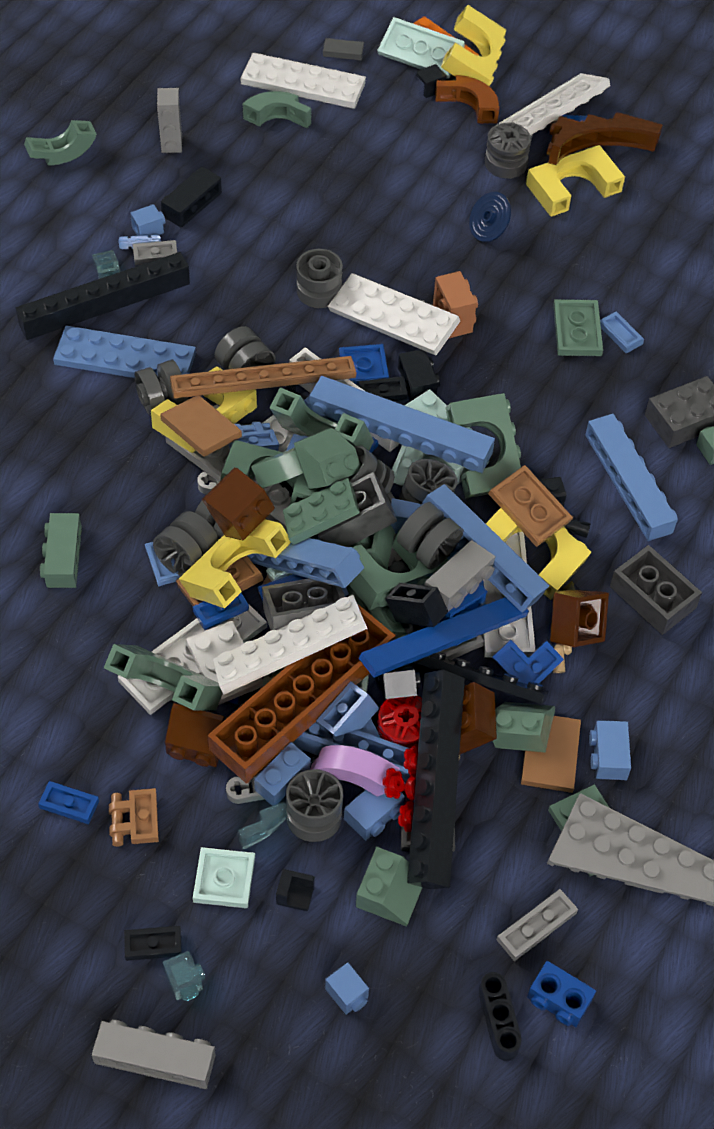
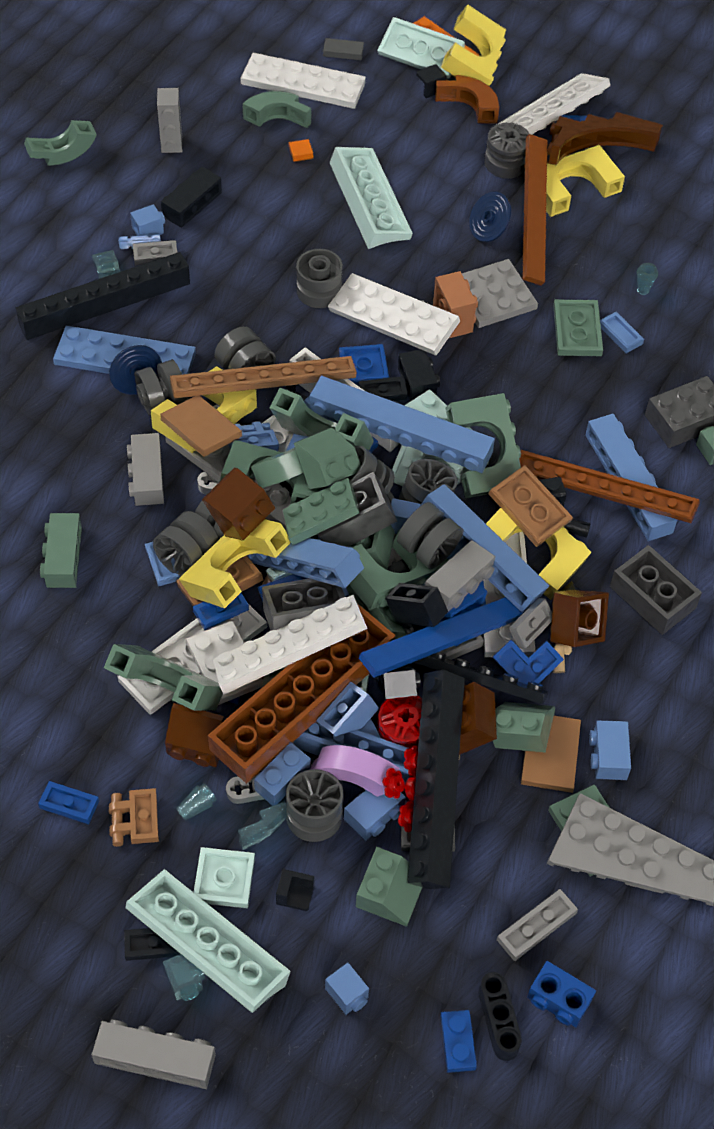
(129, 361): none -> dark blue shield
(145, 469): none -> light grey brick
(196, 802): none -> clear light blue cone
(208, 940): none -> light aqua arch
(301, 150): none -> orange tile
(369, 196): none -> light aqua arch
(458, 1041): none -> blue plate
(499, 293): none -> light grey plate
(531, 623): none -> light grey plate
(535, 210): none -> dark orange tile
(612, 487): none -> dark orange tile
(646, 276): none -> clear light blue cone

